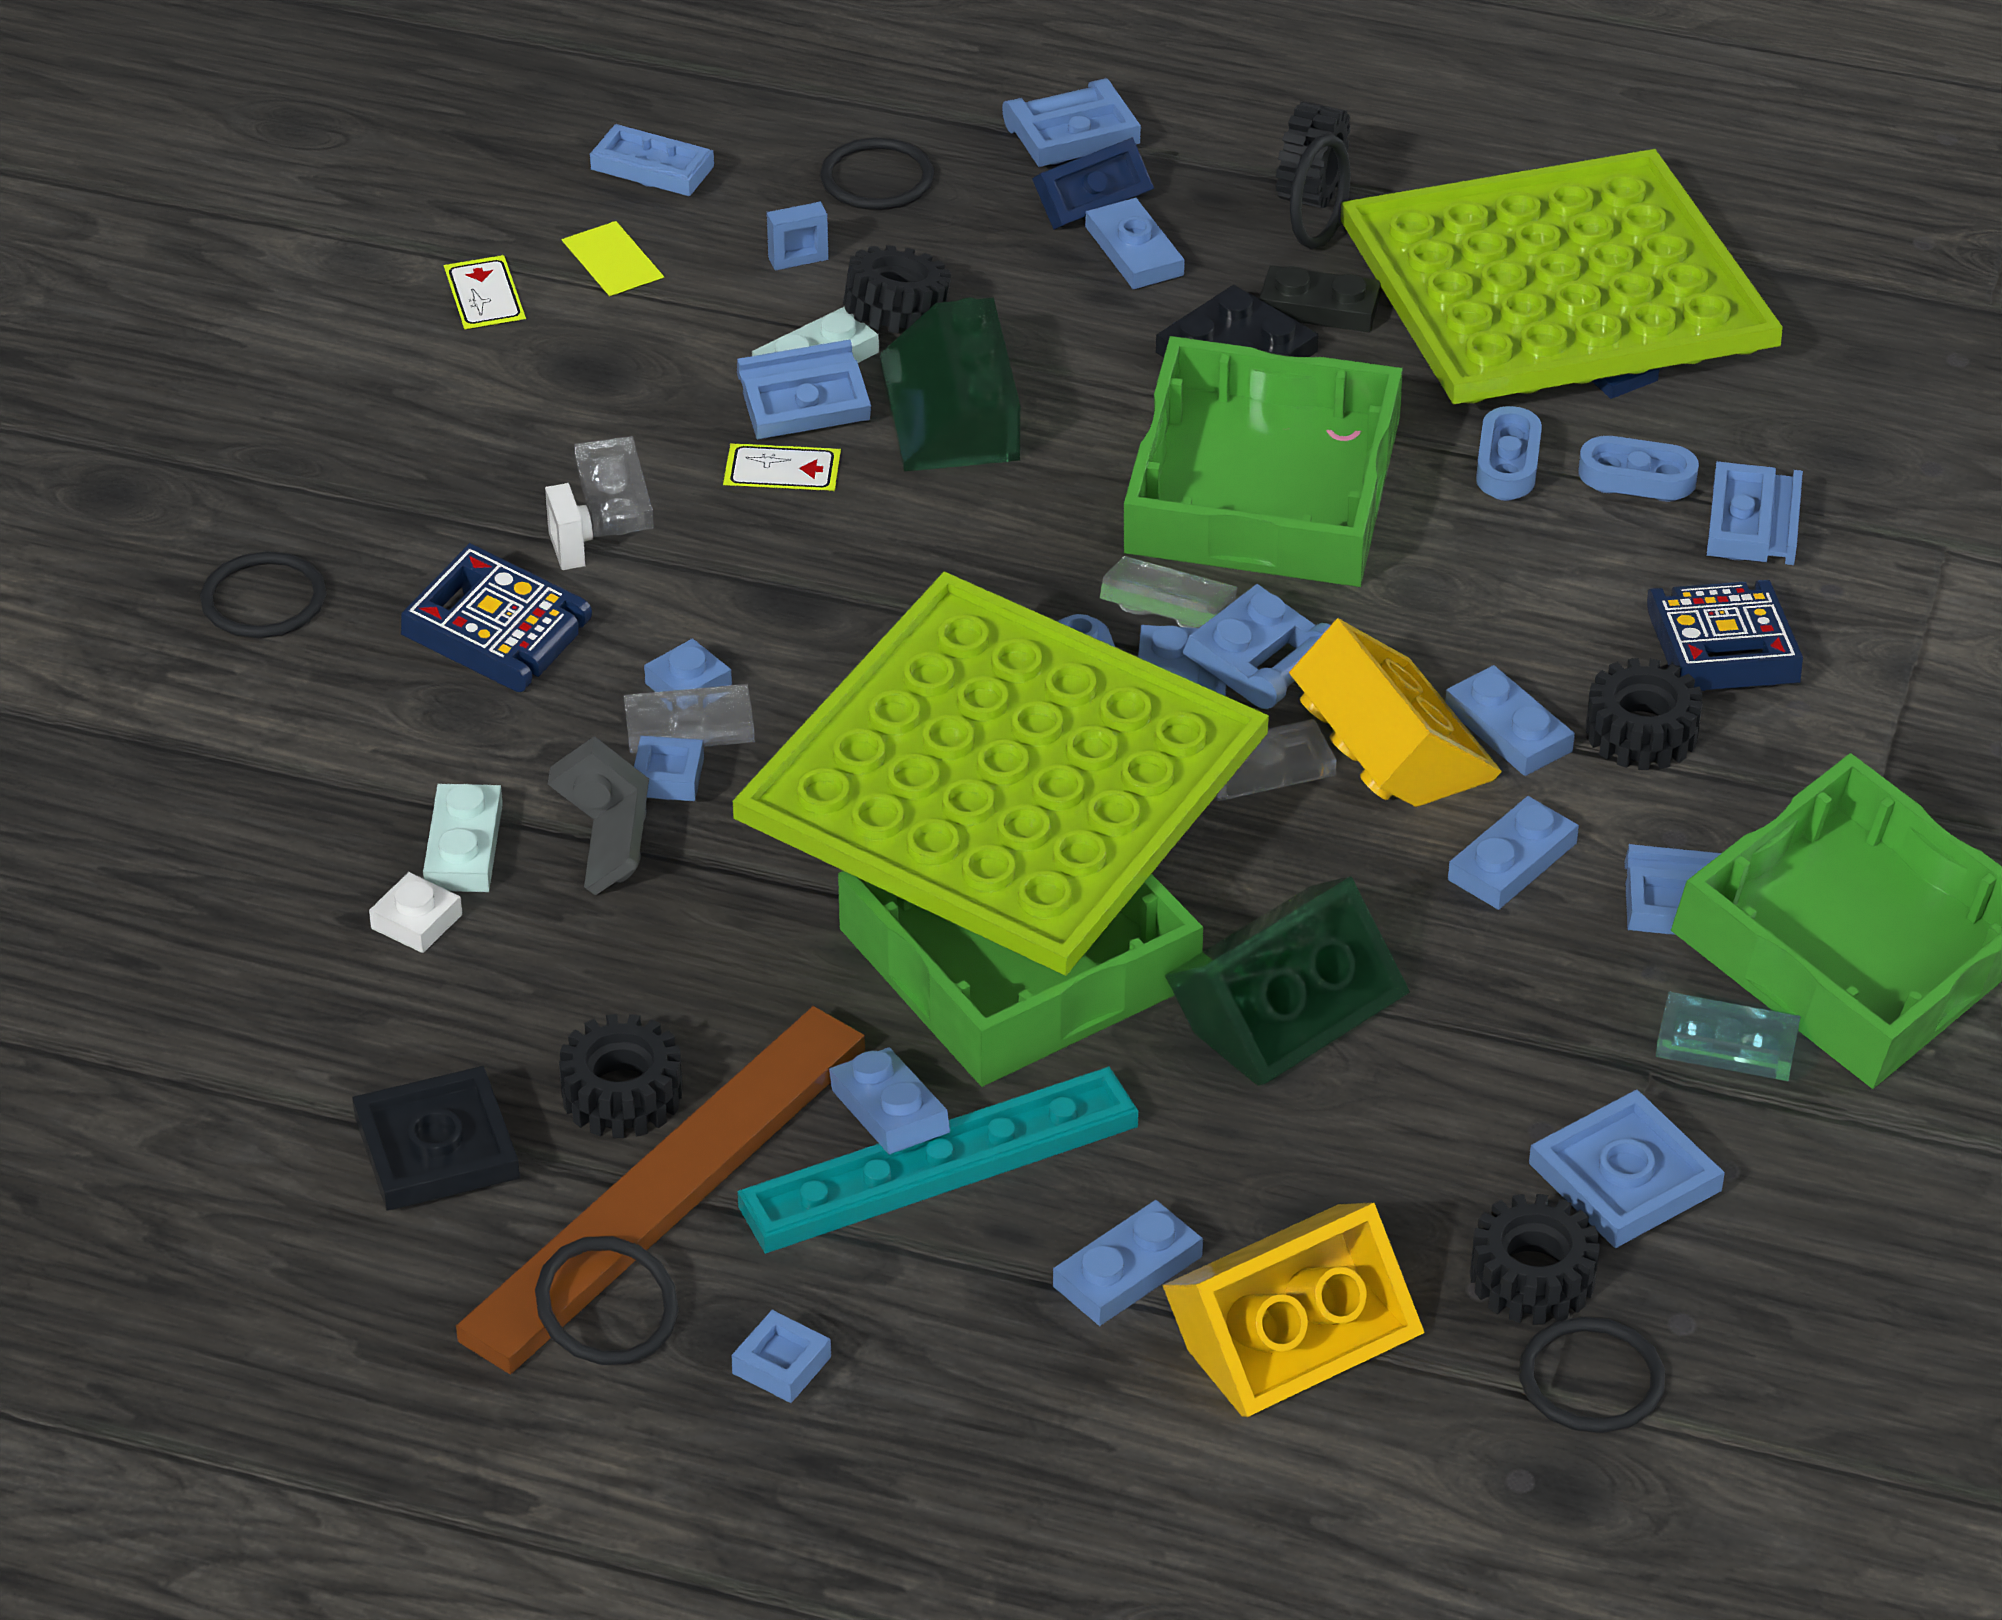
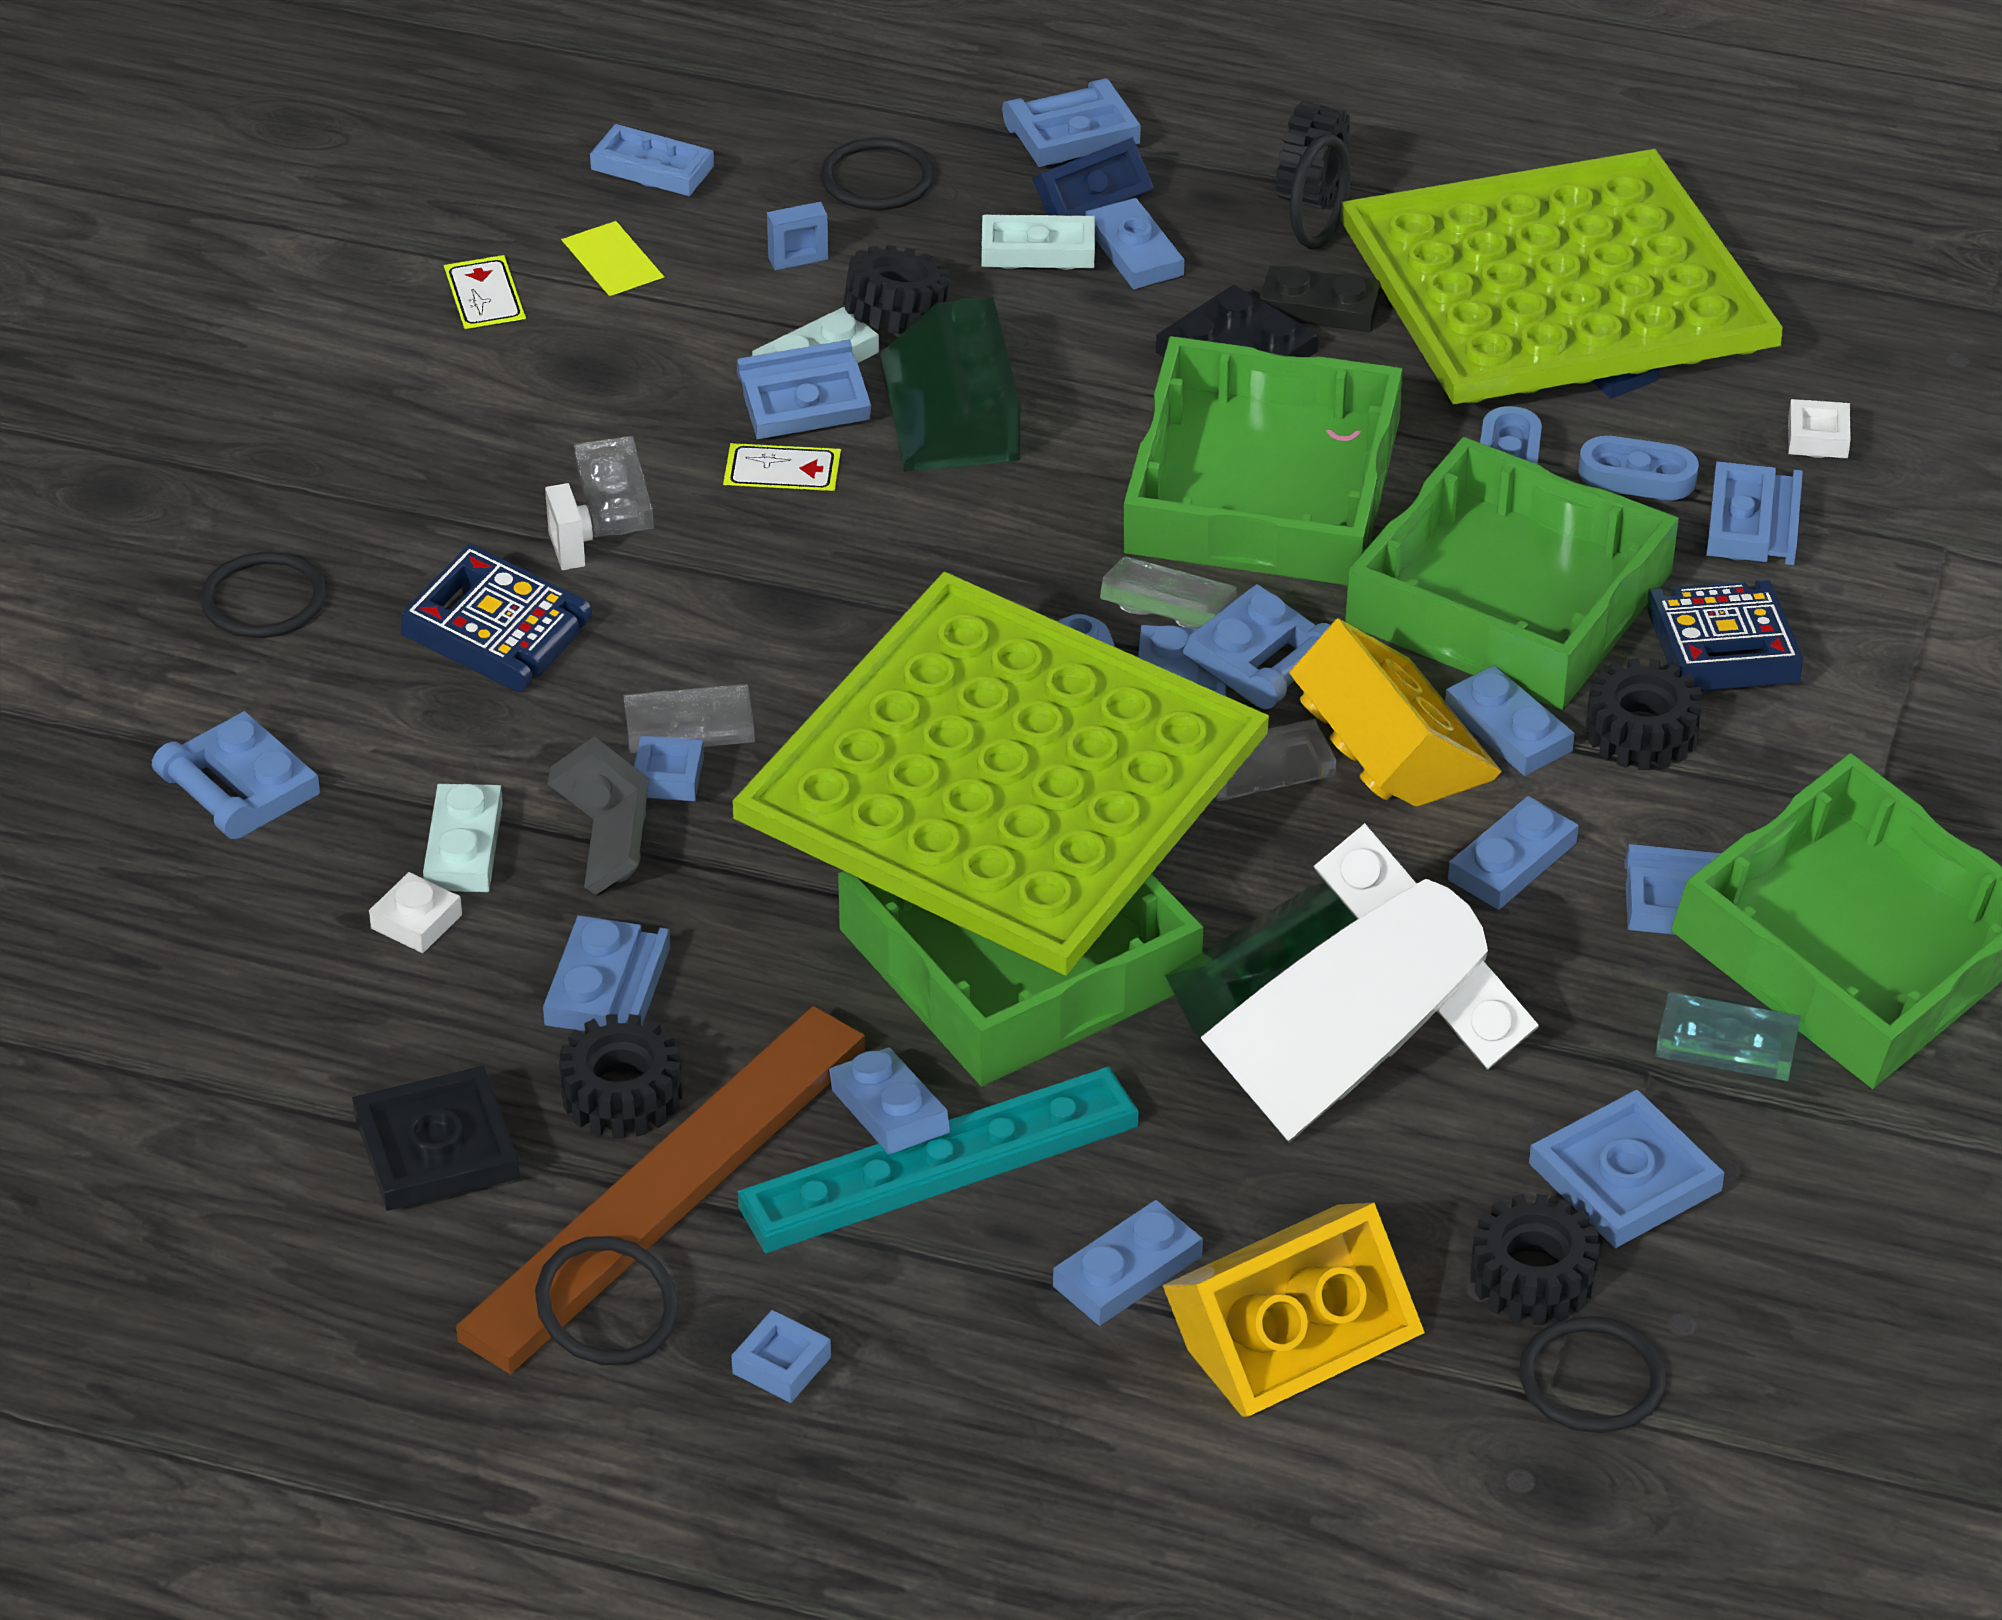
(249, 763): none -> medium blue plate
(605, 972): none -> medium blue plate
(686, 668): medium blue plate -> none
(1038, 241): none -> light aqua plate
(1367, 991): none -> white slope
(1511, 571): none -> bright green tile
(1819, 428): none -> white plate

